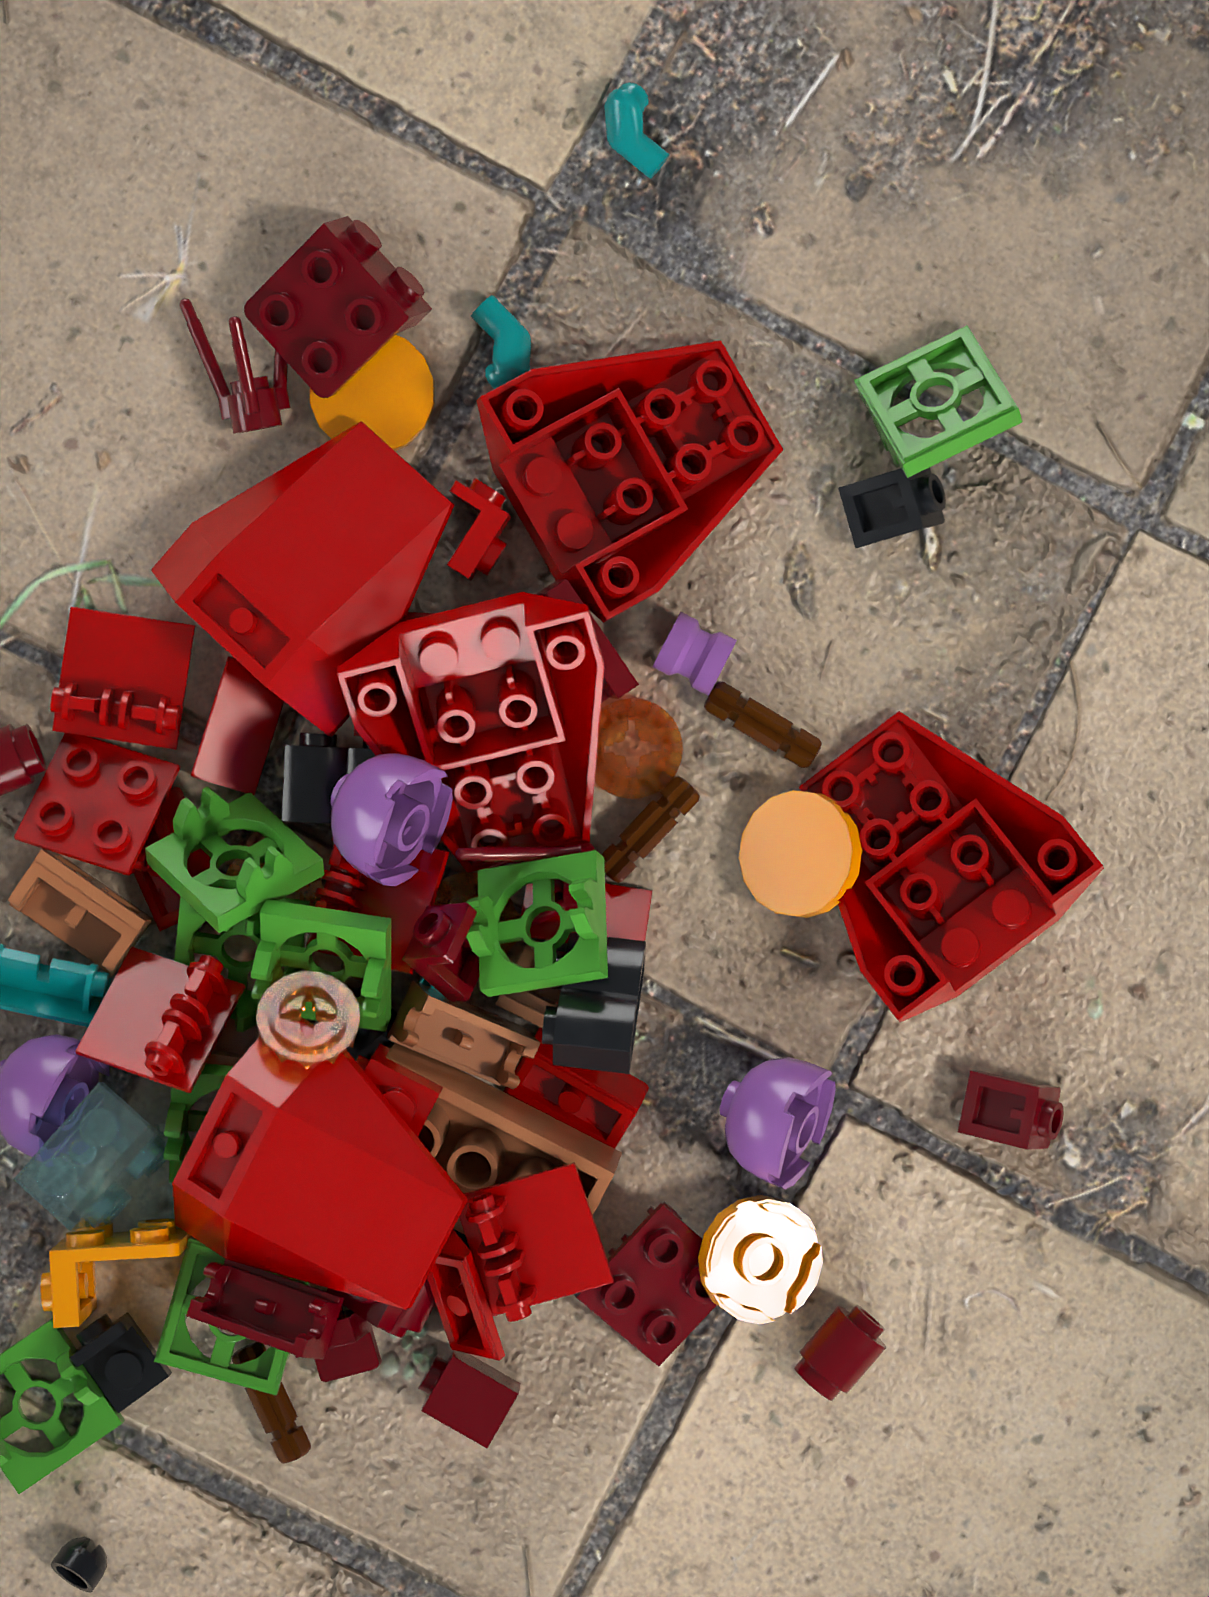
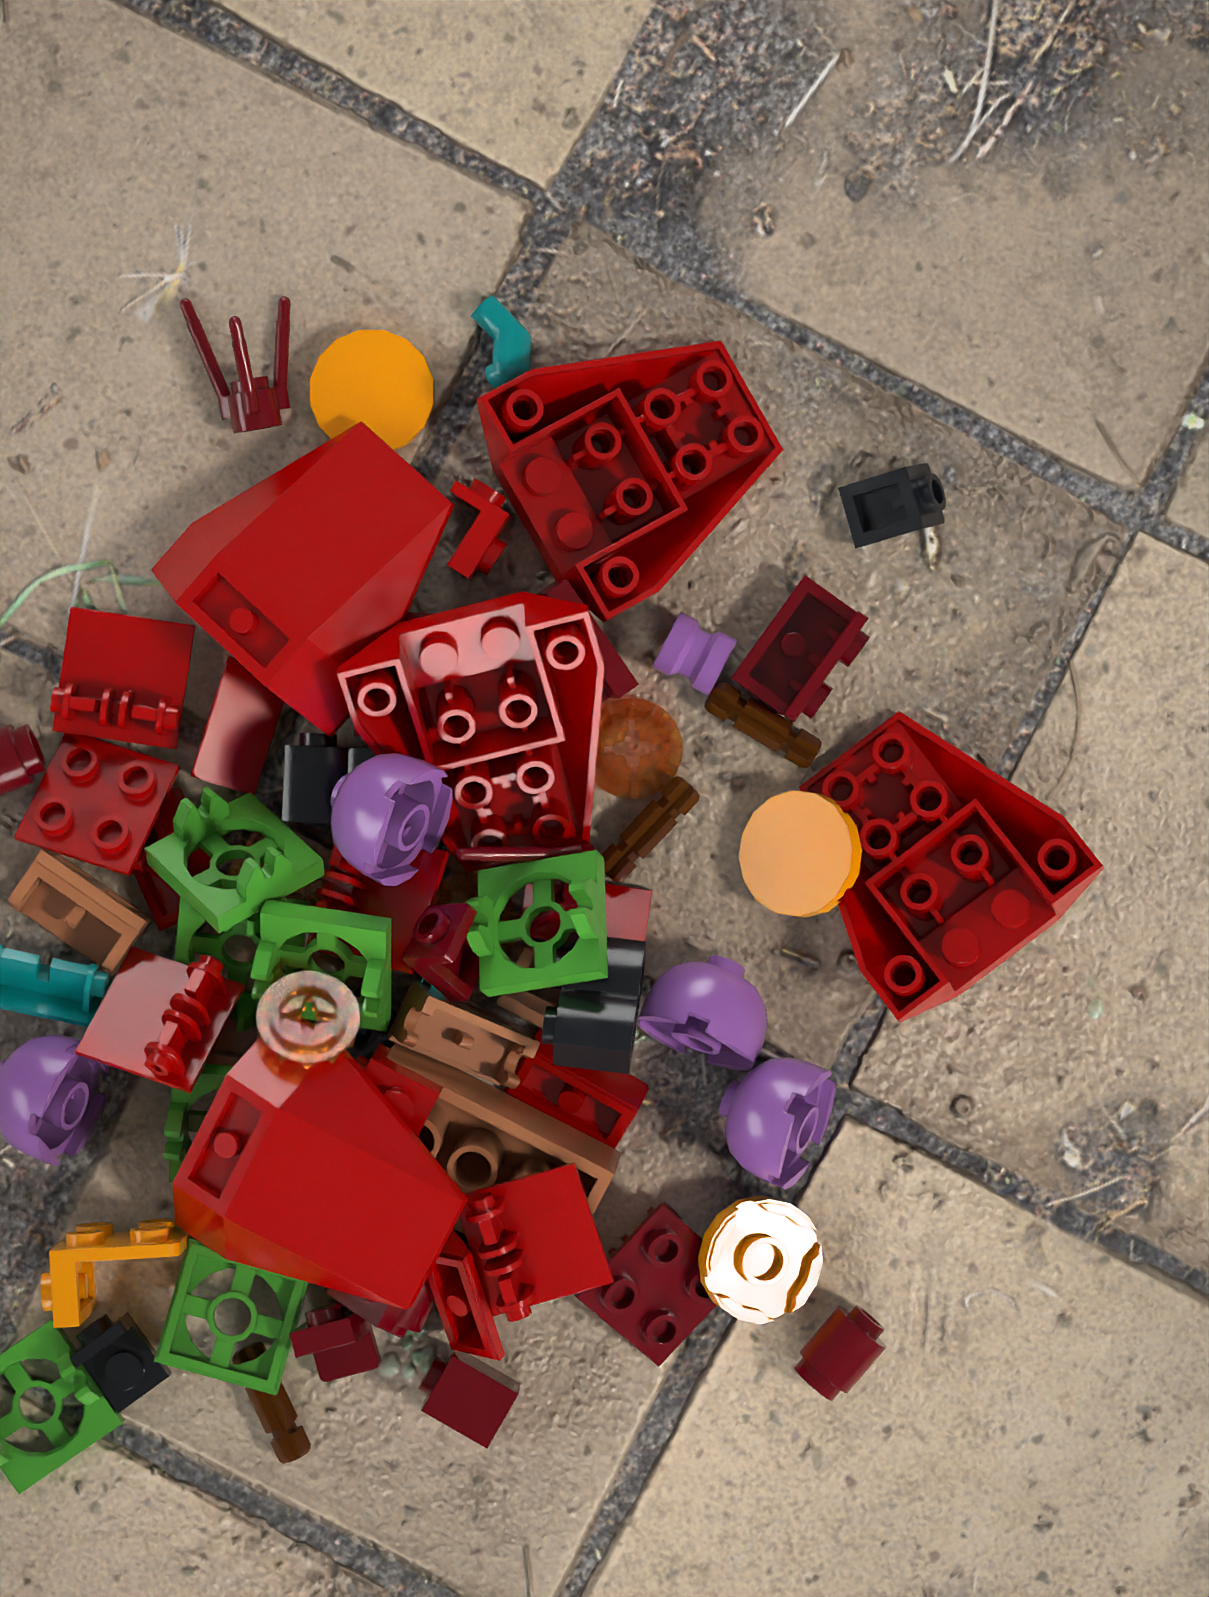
(79, 1565): black hinge -> none
(93, 1160): clear light blue bracket -> none
(268, 1308): dark red hinge -> none
(335, 304): dark red bracket -> none
(625, 129): teal arm -> none
(707, 1011): none -> medium lavender cylinder
(801, 650): none -> dark red bracket
(952, 351): bright green piece -> none
(1011, 1111): dark red bracket -> none

